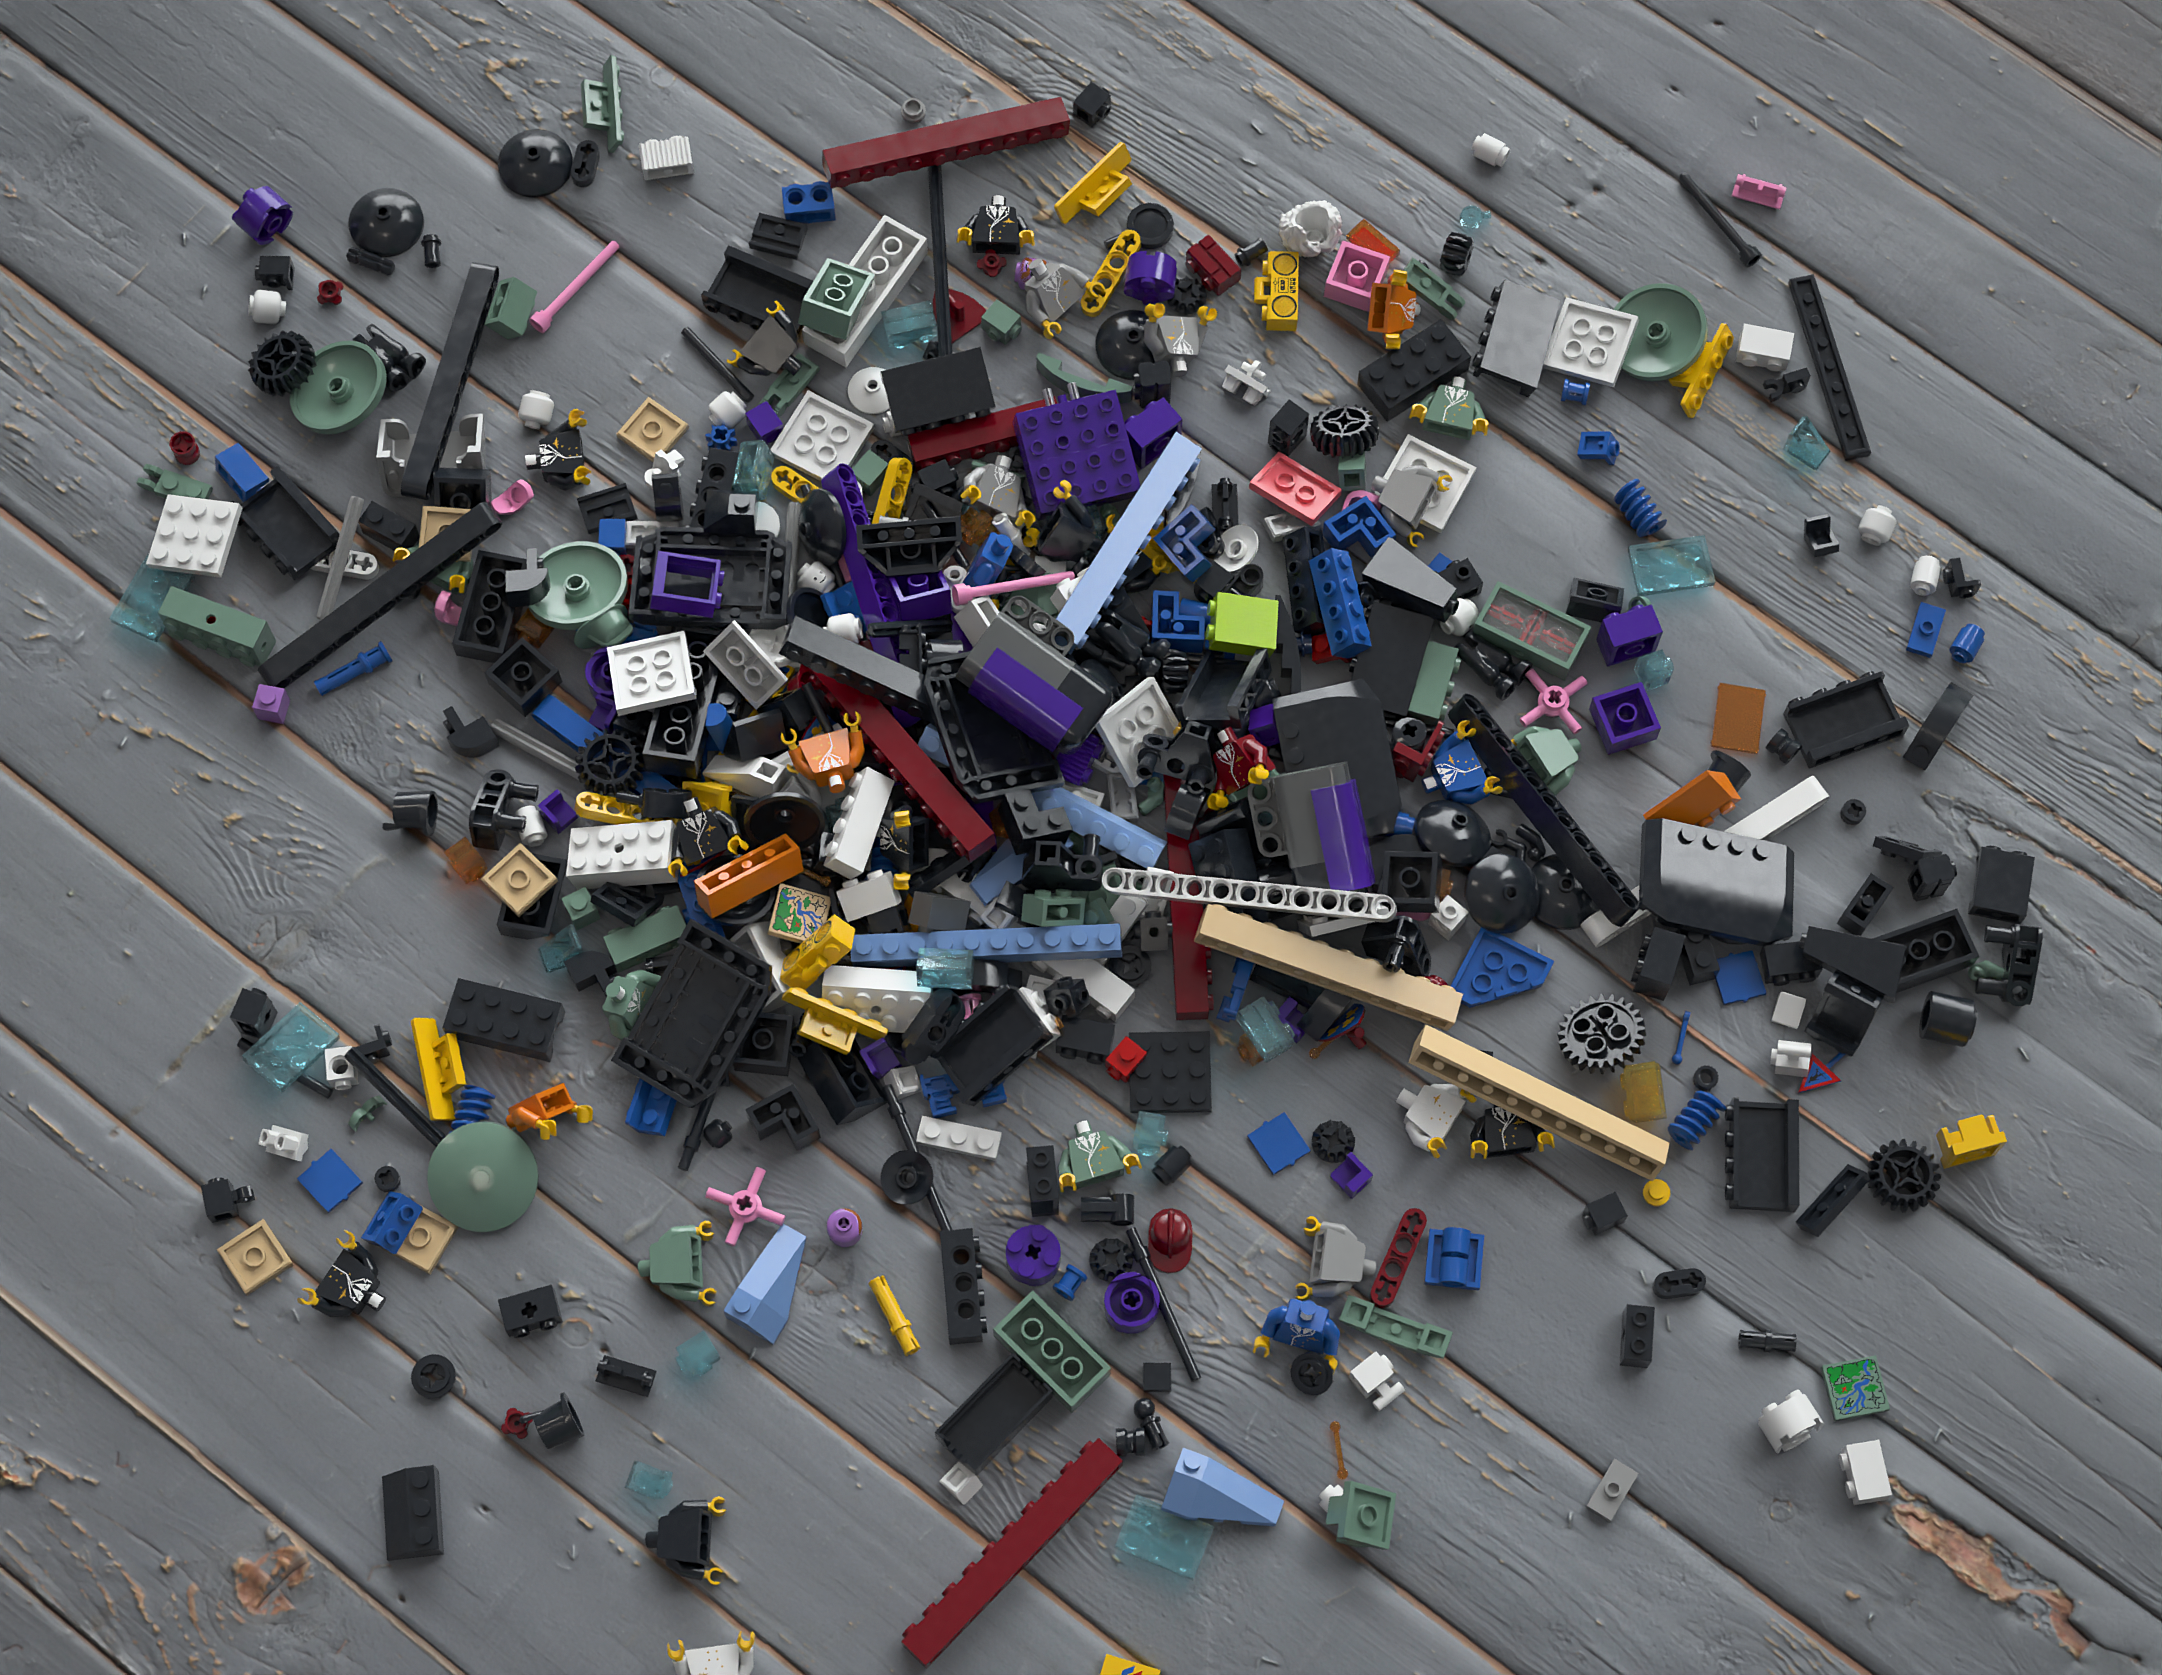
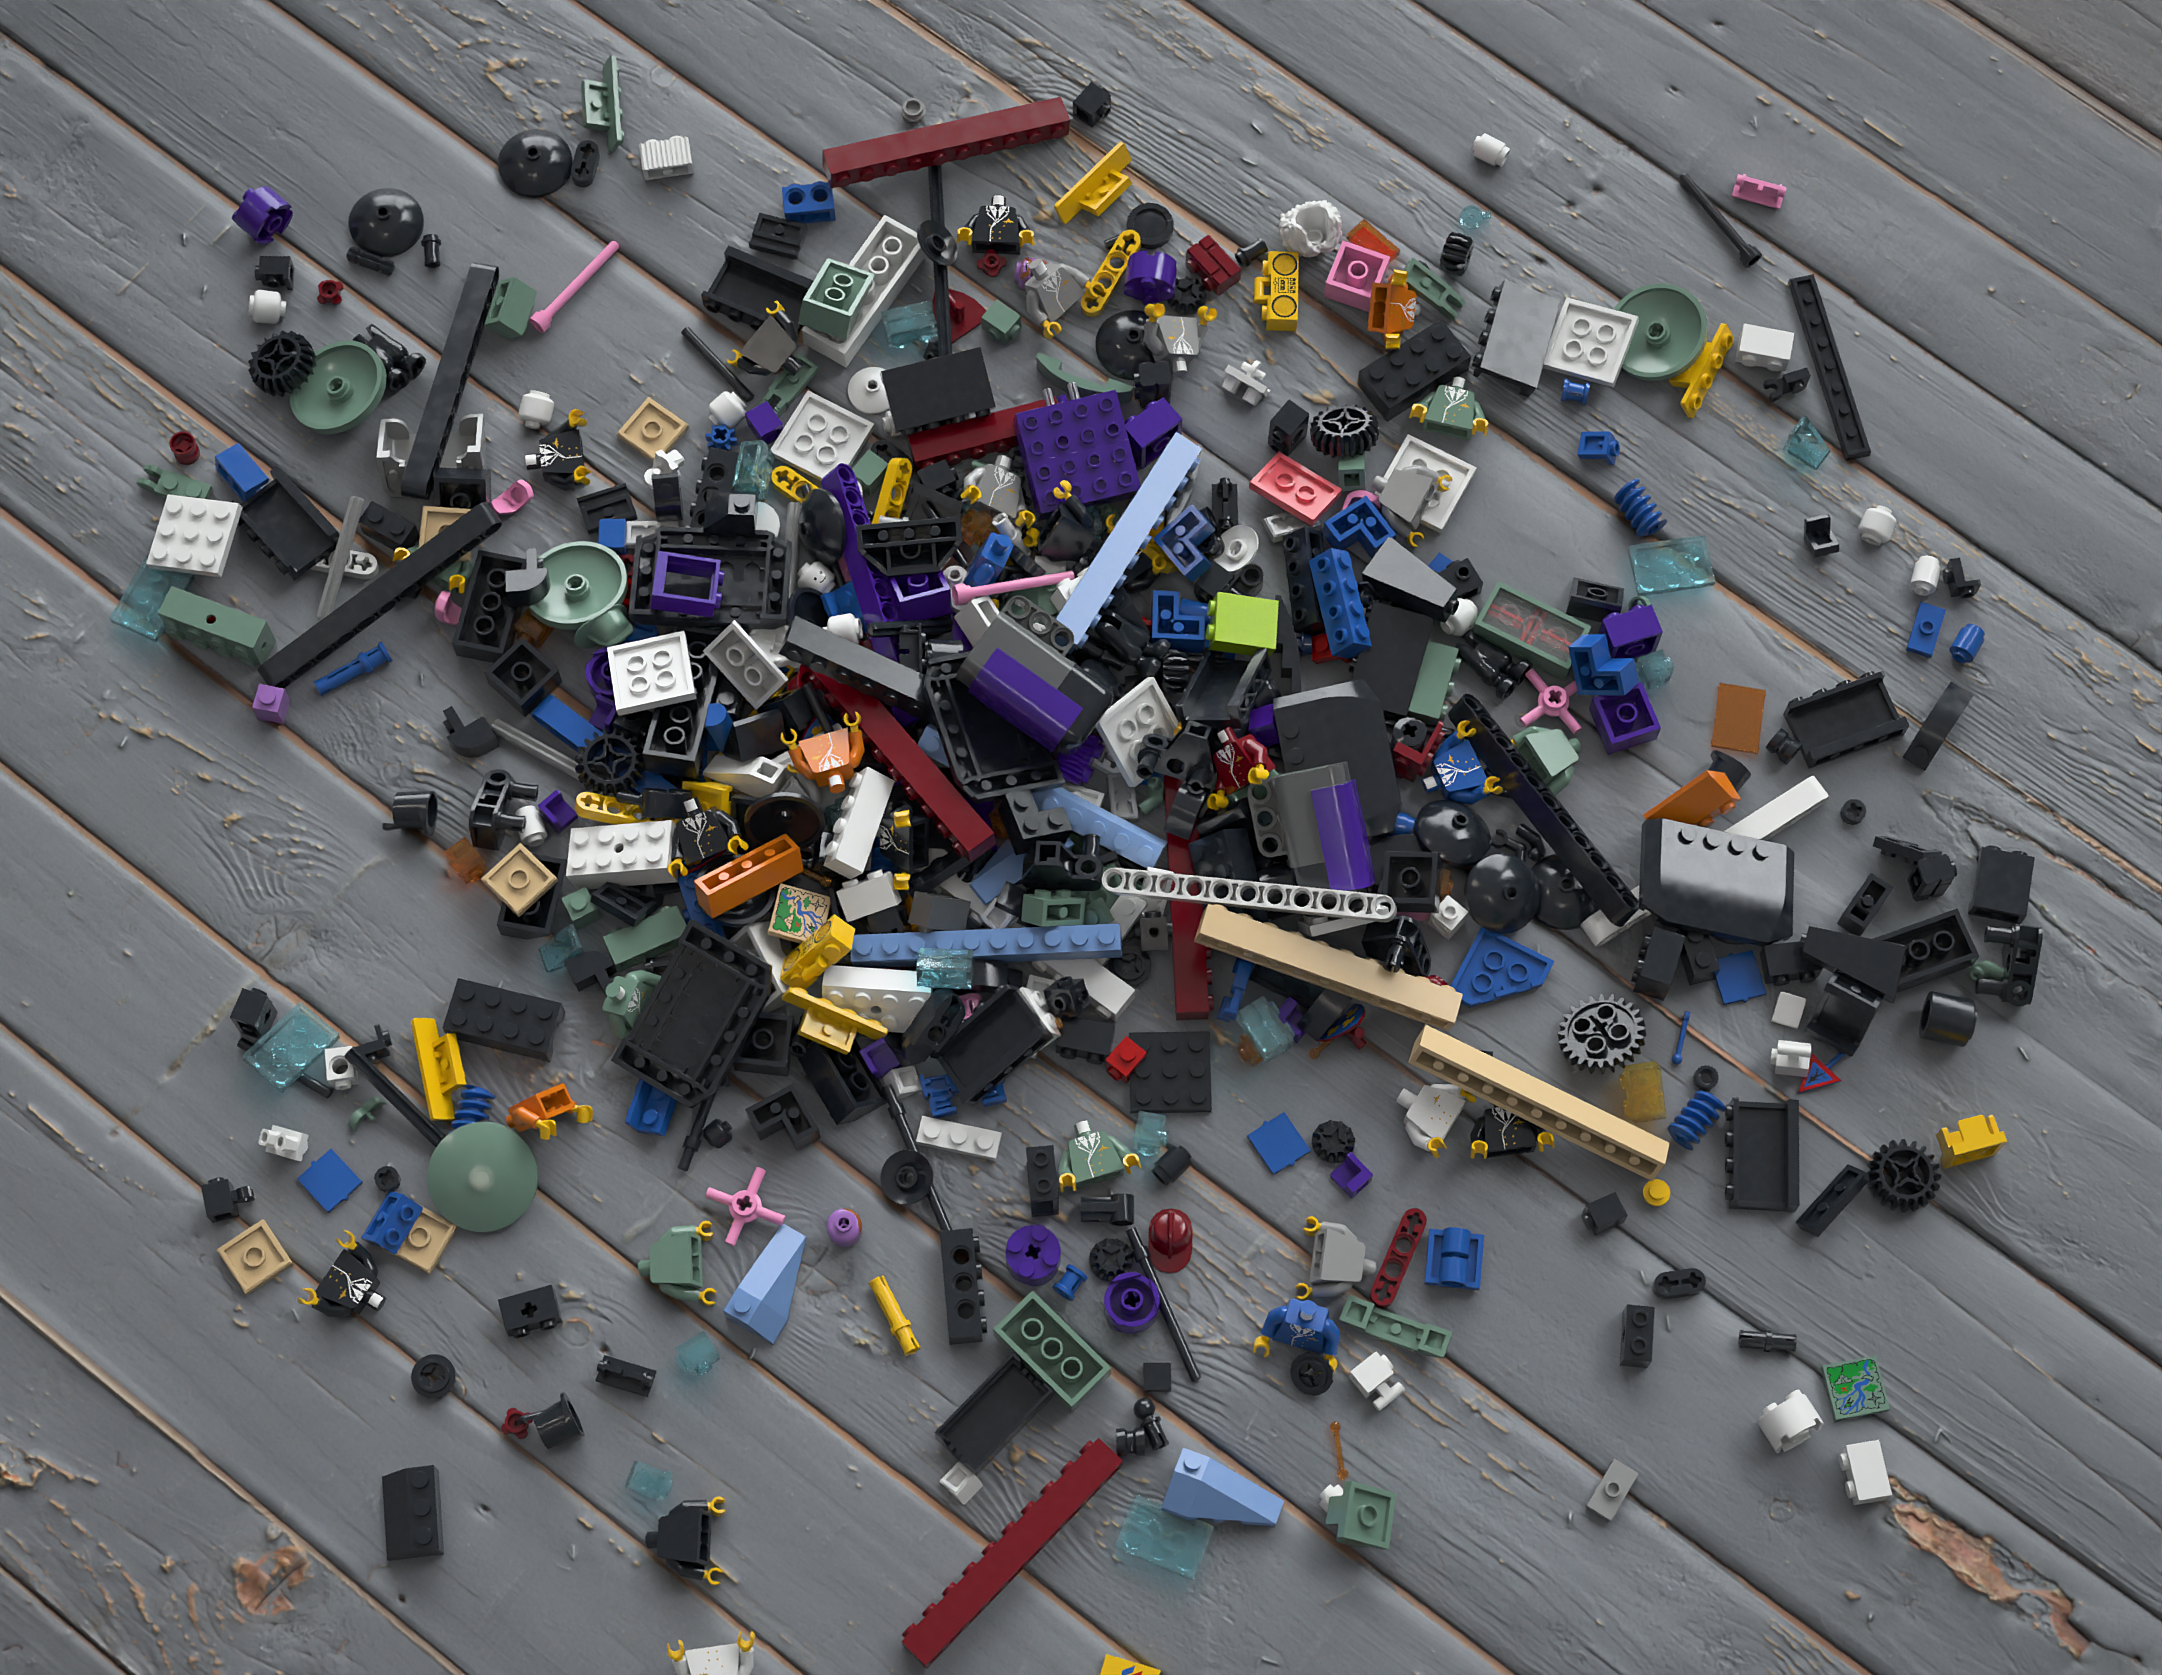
(937, 243): none -> black dish
(1596, 670): none -> blue brick

